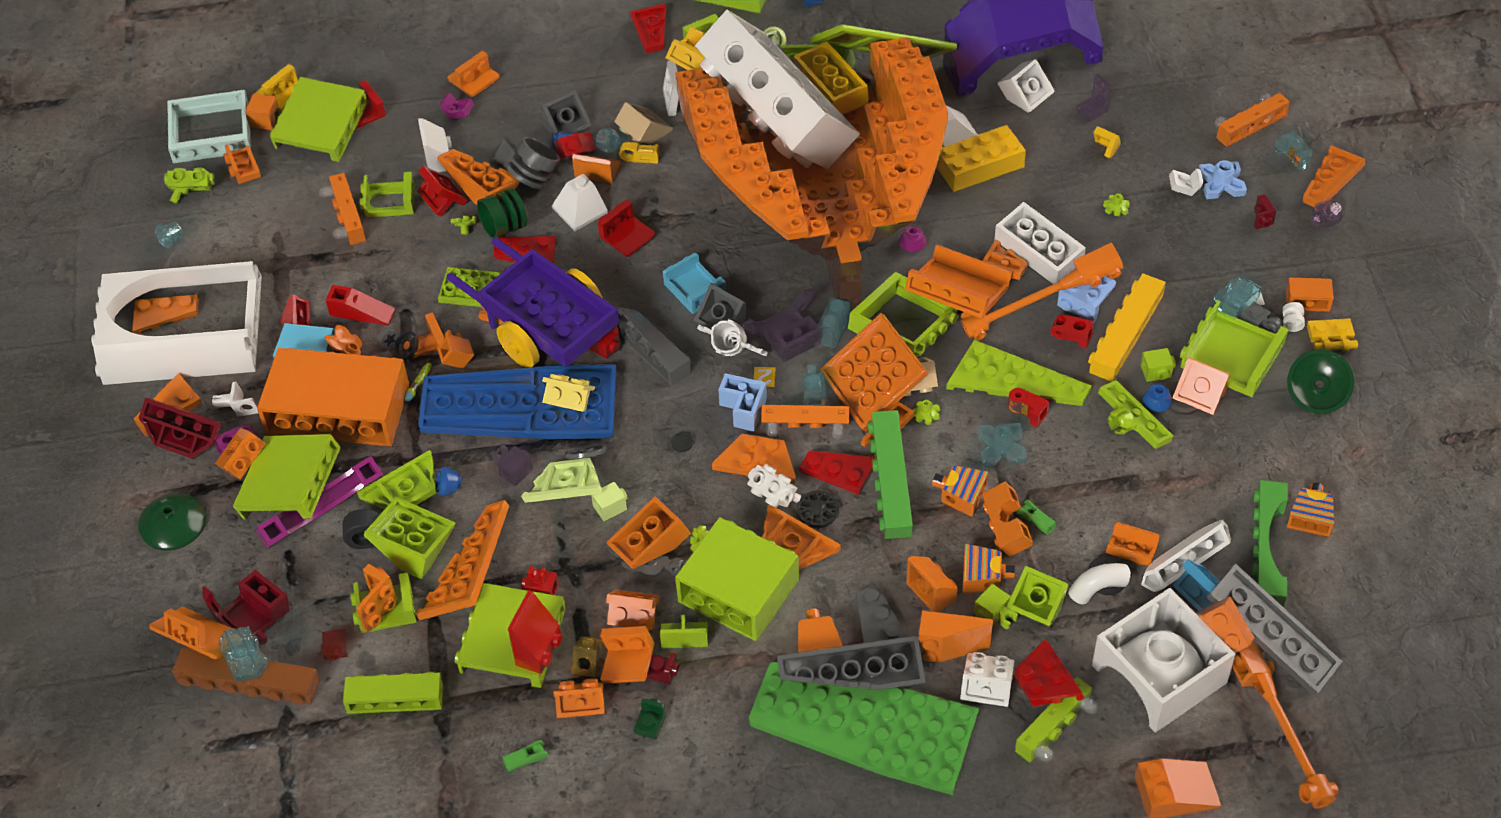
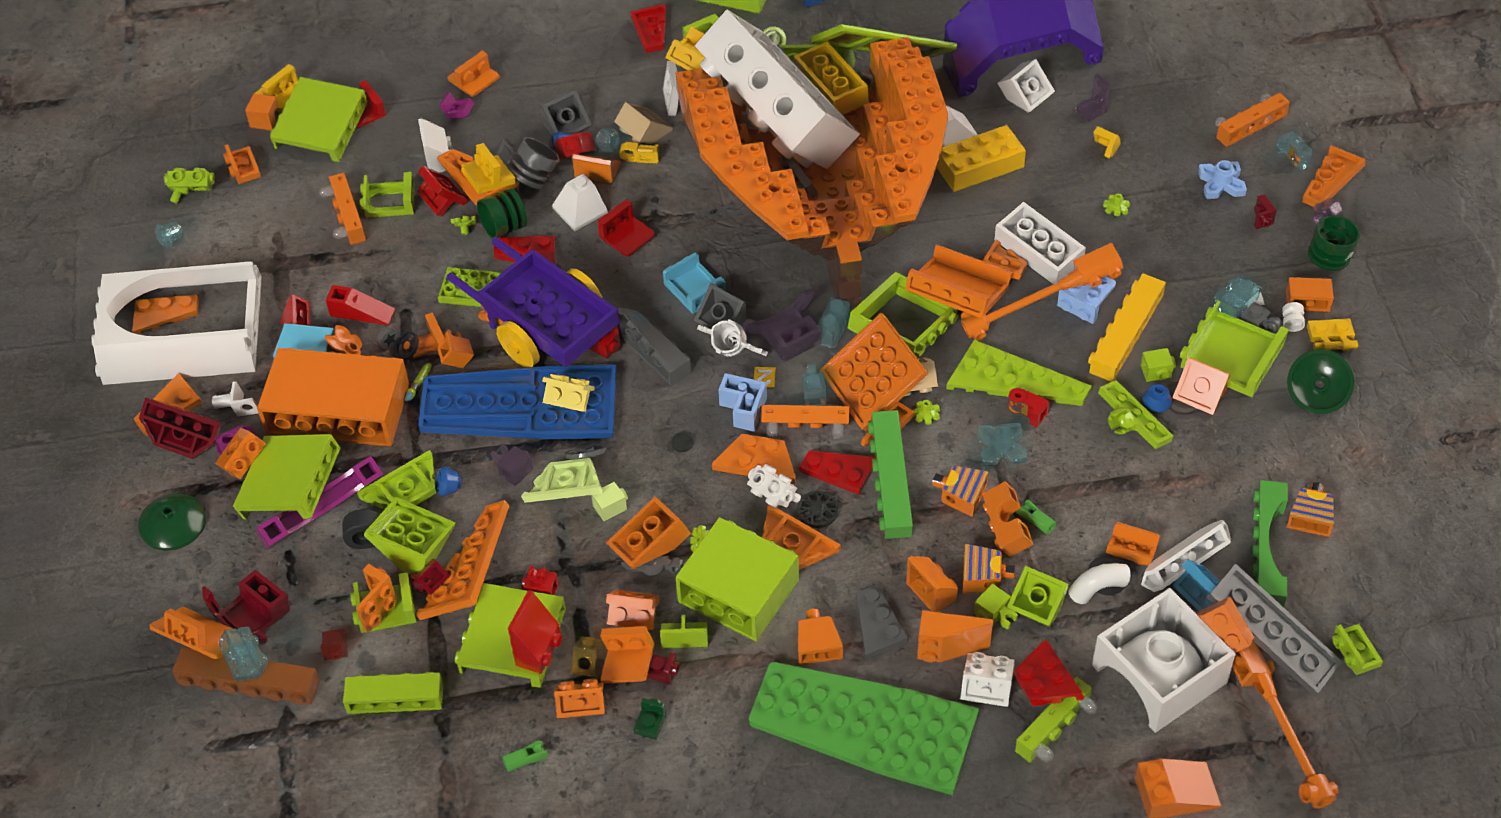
(211, 146): light aqua window -> none
(429, 578): none -> dark red bracket
(487, 171): none -> yellow bracket
(799, 175): none -> dark grey hinge
(862, 665): dark grey wedge -> none
(912, 239): magenta cone -> none
(1073, 329): red leg -> none
(1186, 183): white bracket -> none
(1333, 243): none -> dark green wheel
(1356, 649): none -> lime bracket

